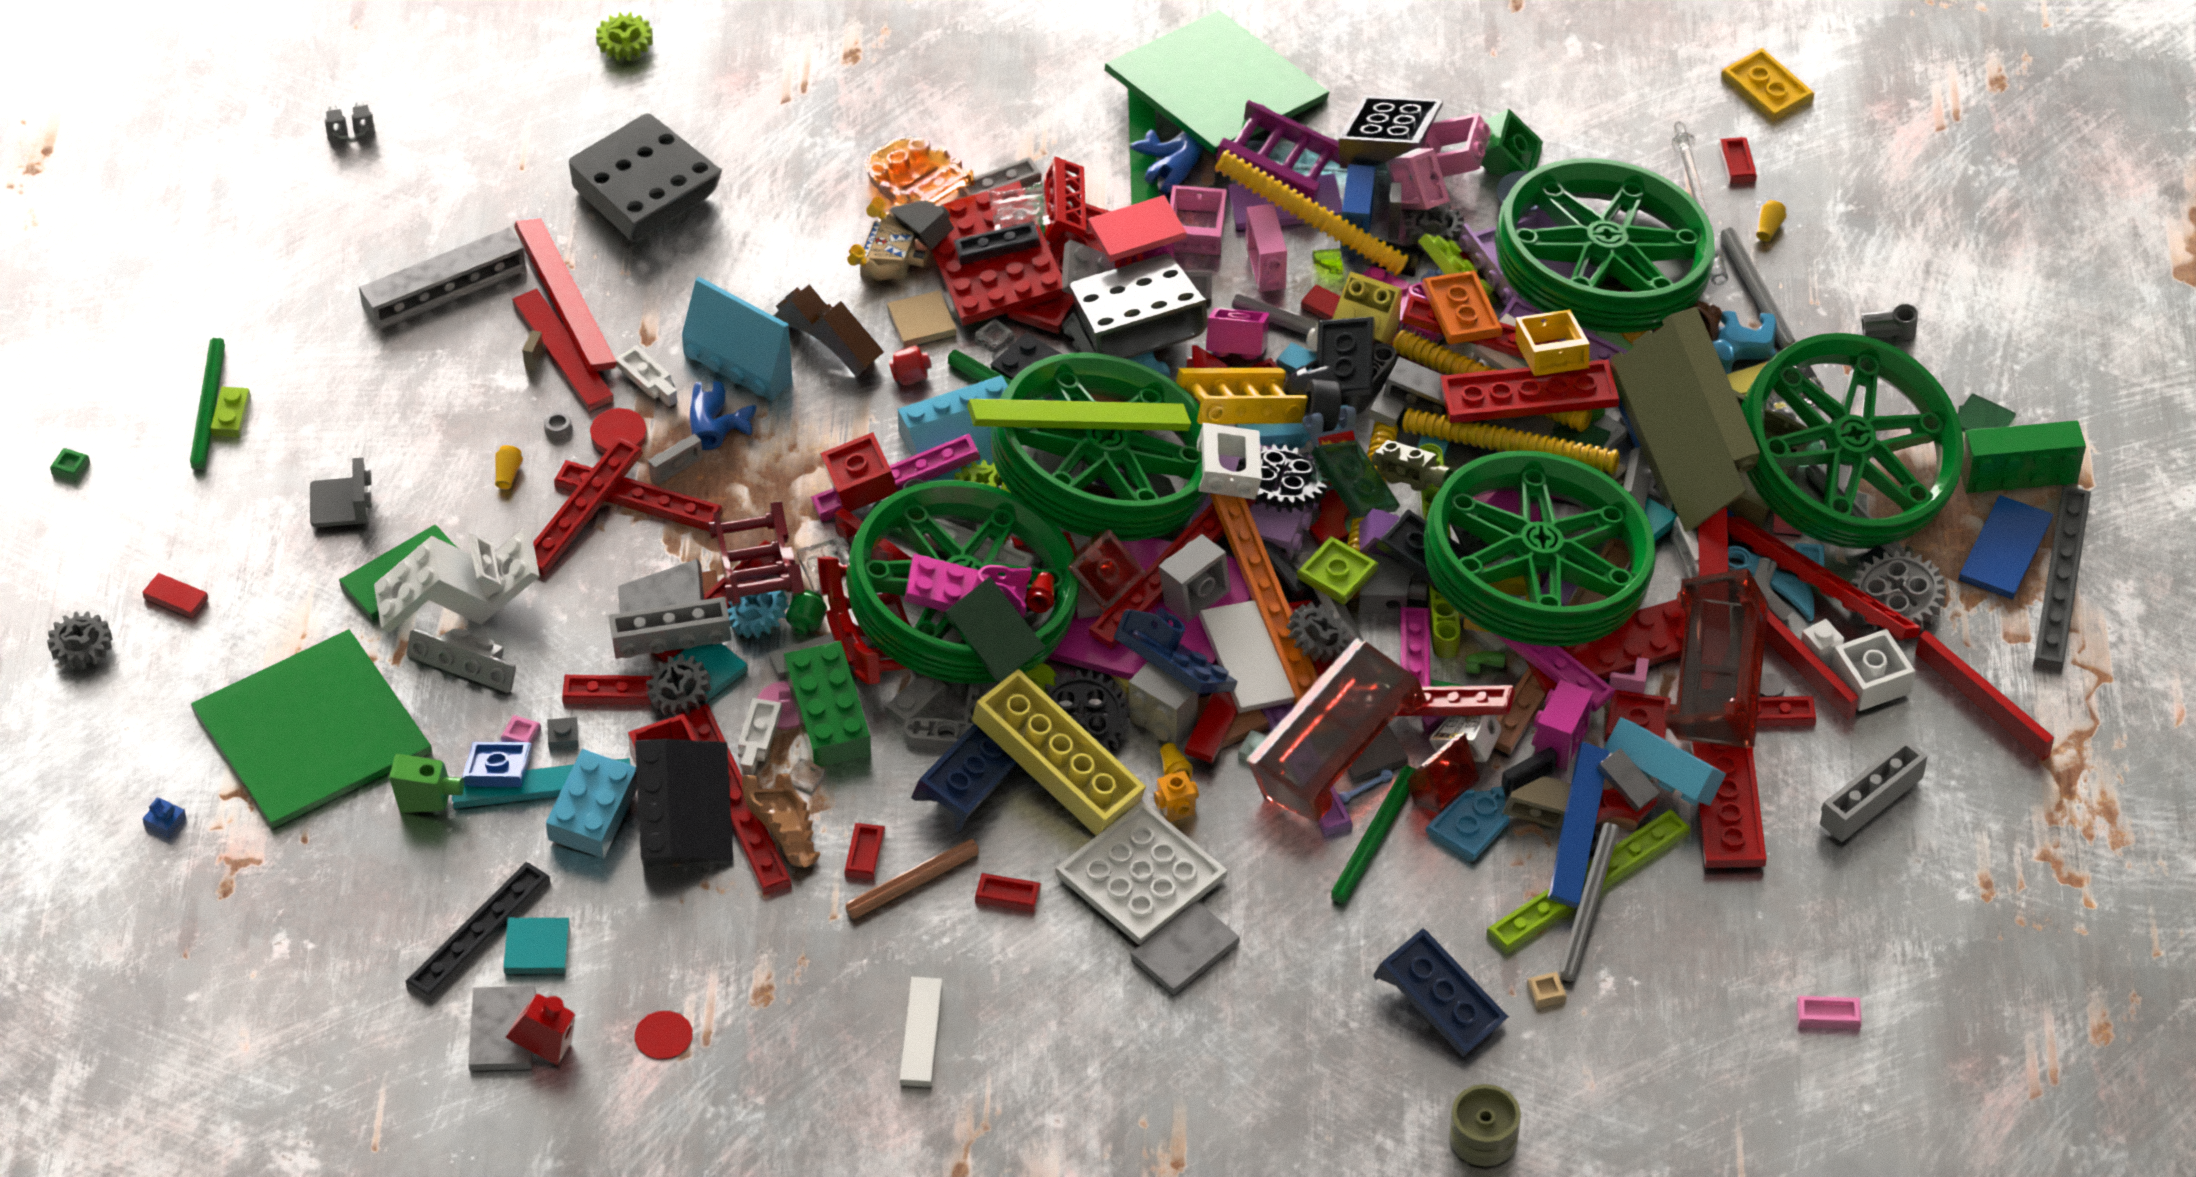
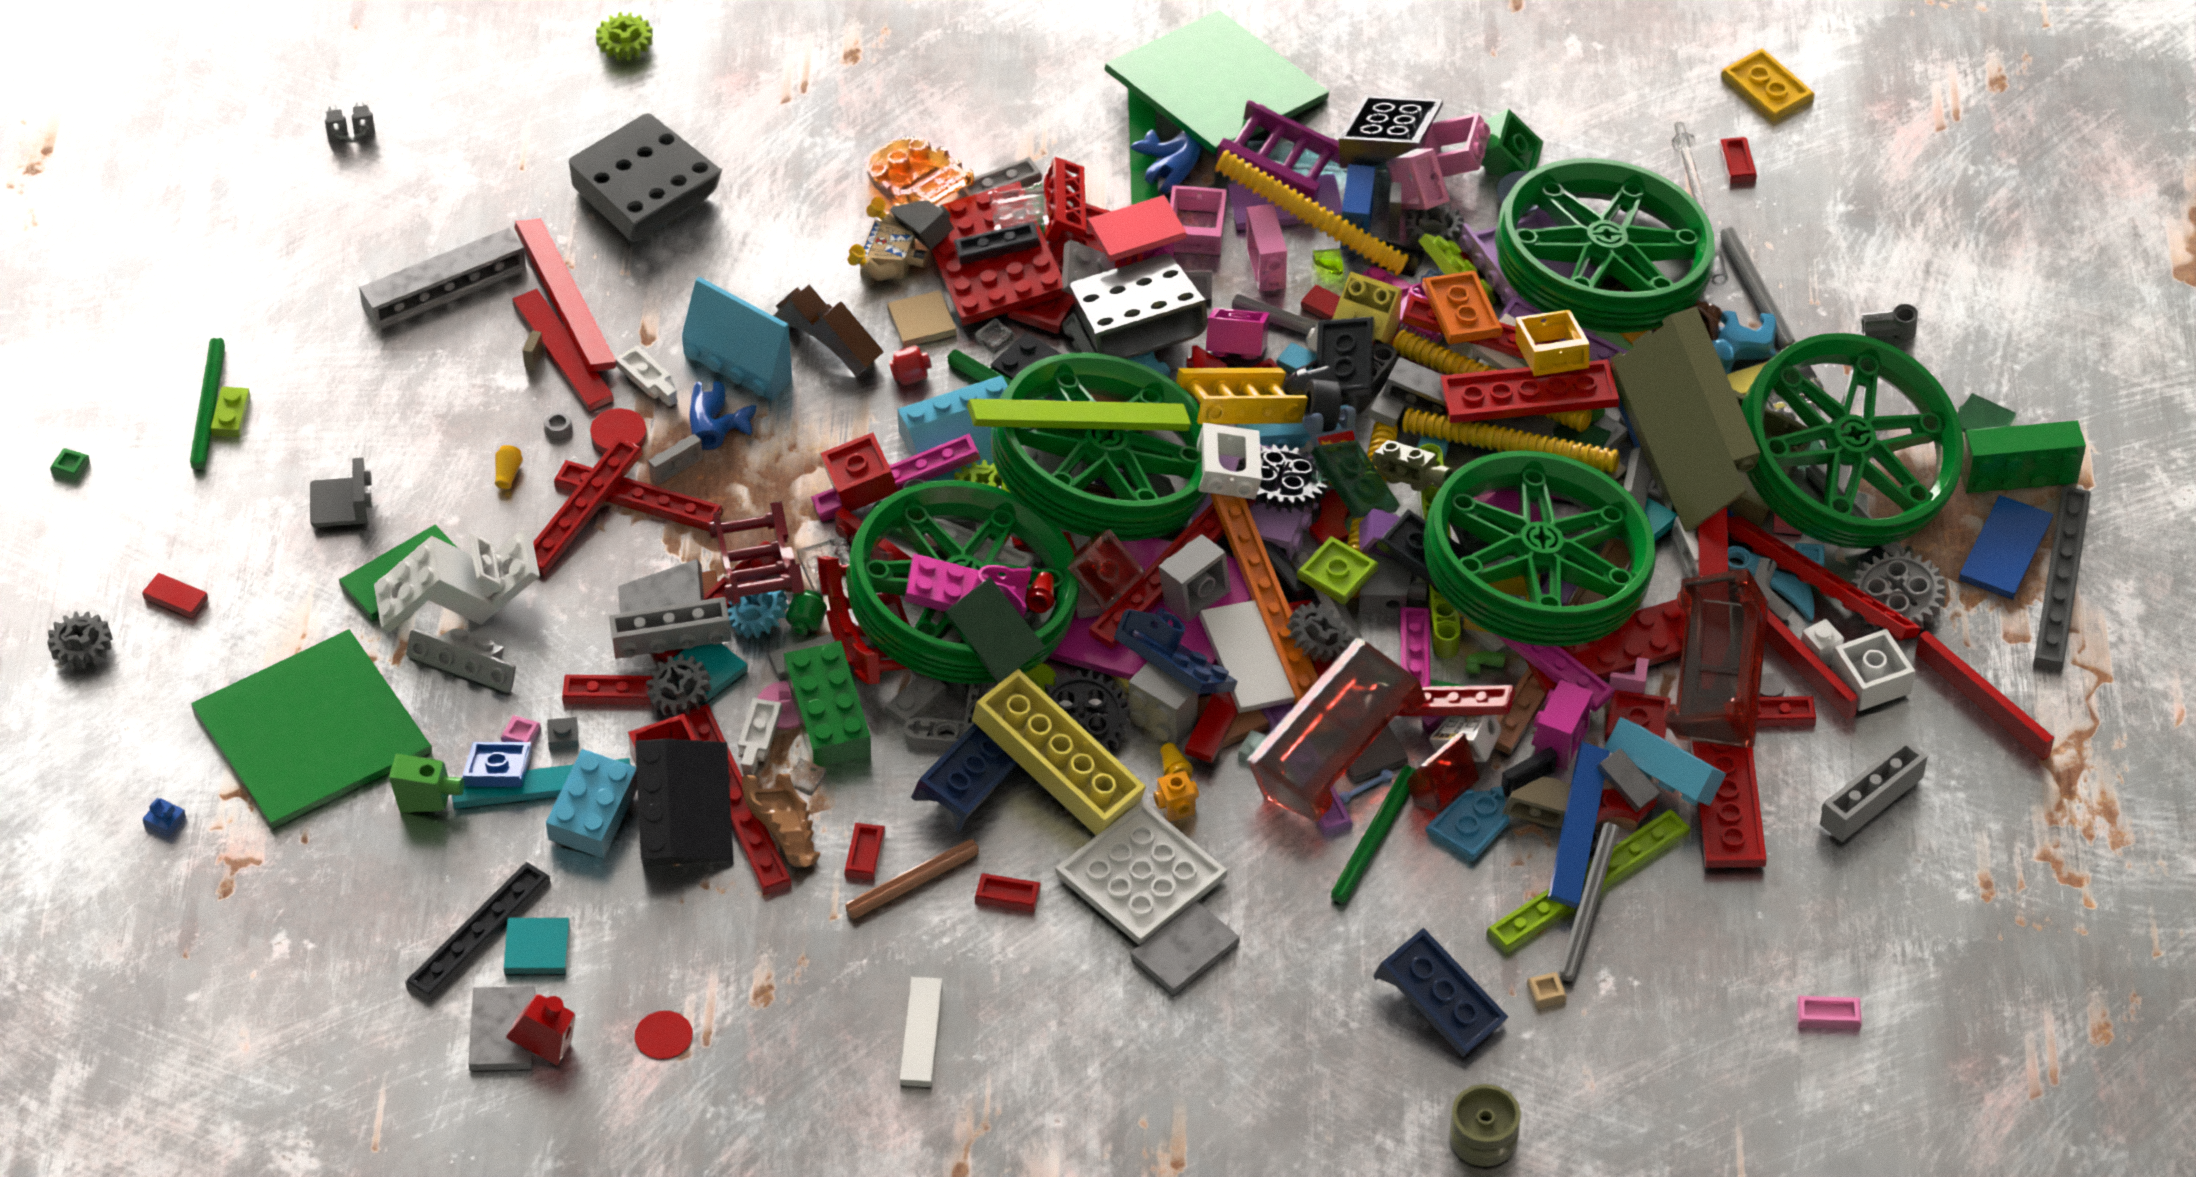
(1771, 217): yellow cone -> none

